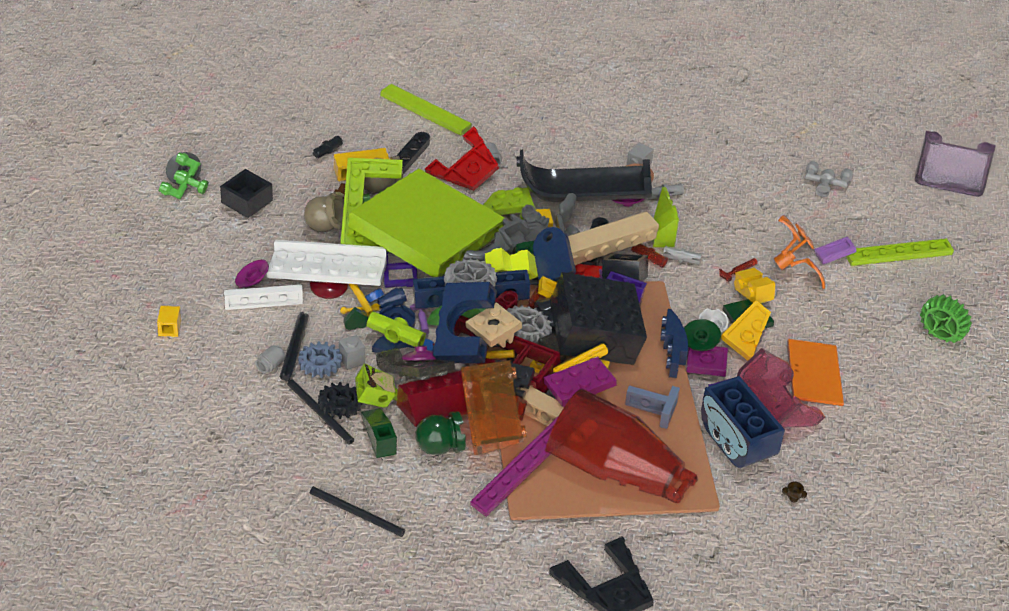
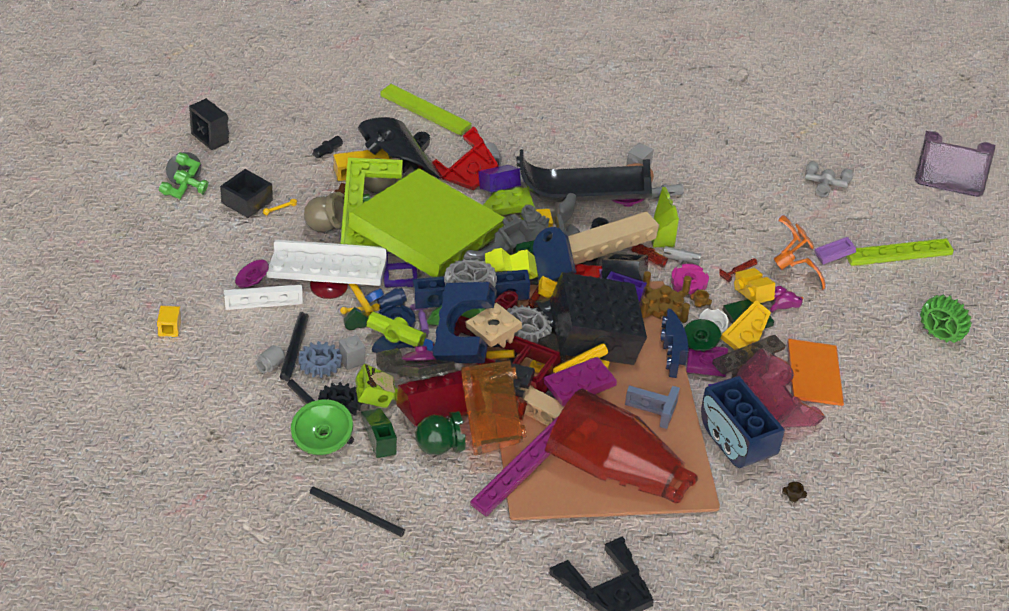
(209, 124): none -> black brick
(293, 202): none -> yellow hinge
(321, 418): none -> bright green dish
(397, 141): none -> black panel
(499, 178): none -> dark purple brick
(653, 302): none -> pearl gold plate
(699, 278): none -> dark pink plate
(701, 298): none -> pearl gold plate
(736, 359): none -> clear smoke bracket
(785, 299): none -> magenta animal

